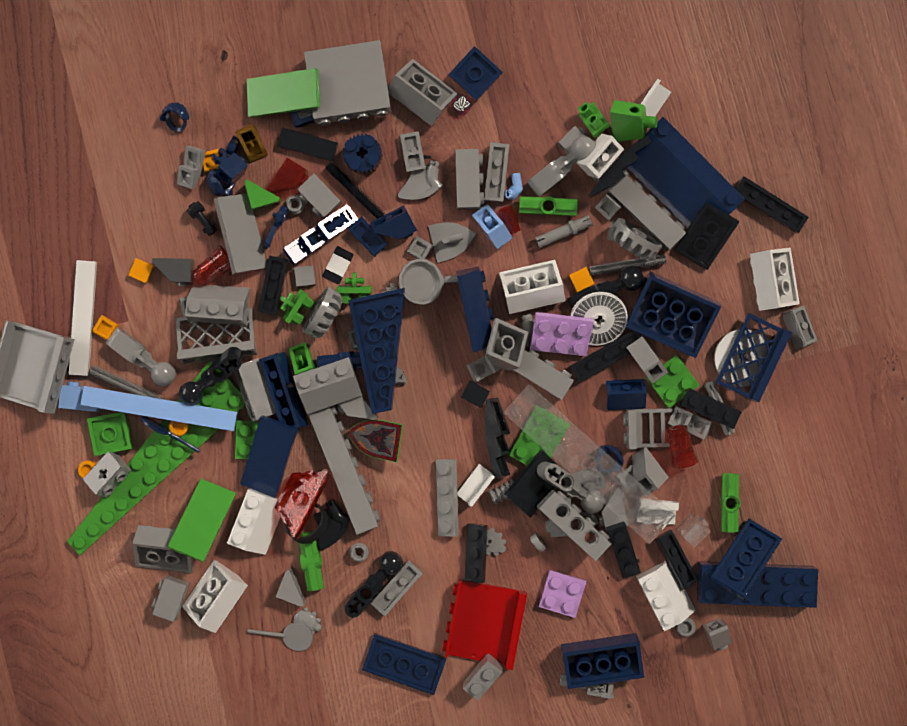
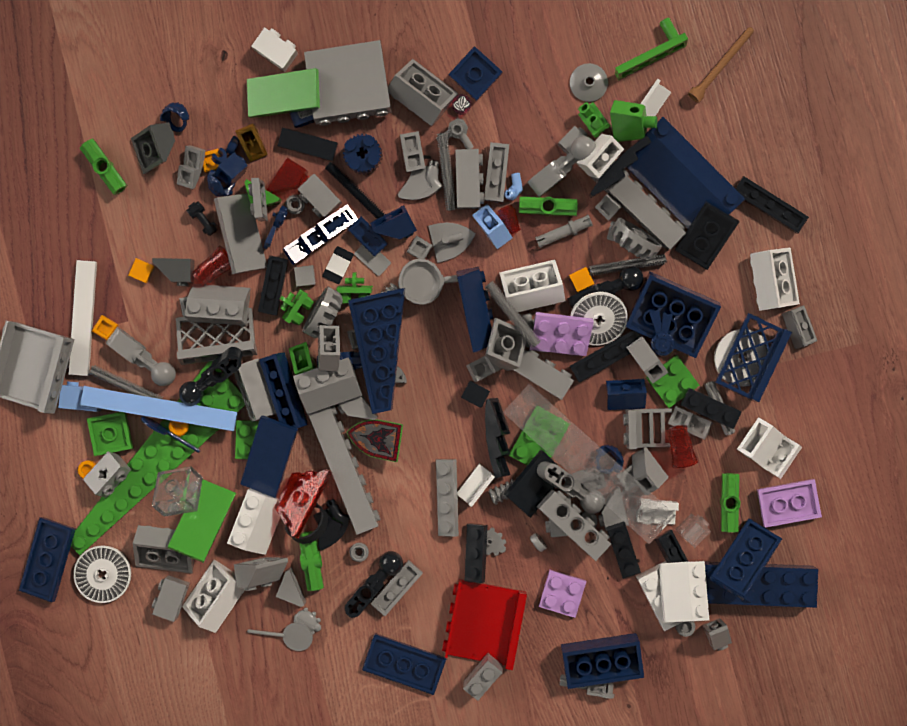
(47, 559): none -> dark blue tile
(88, 570): none -> piece
(96, 158): none -> bright green piece
(153, 145): none -> dark grey slope
(177, 491): none -> clear brick
(259, 204): none -> light grey plate
(259, 572): none -> light grey slope
(274, 49): none -> white brick
(328, 348): none -> light grey brick
(376, 264): none -> light grey sticker
(446, 171): none -> light grey axle
(458, 129): none -> light grey piece
(510, 311): none -> light grey axle
(588, 92): none -> light grey dish
(662, 342): none -> dark blue piece
(674, 44): none -> bright green piece
(684, 591): none -> white slope
(697, 93): none -> medium nougat piece
(769, 448): none -> white piece
(789, 503): none -> lavender plate

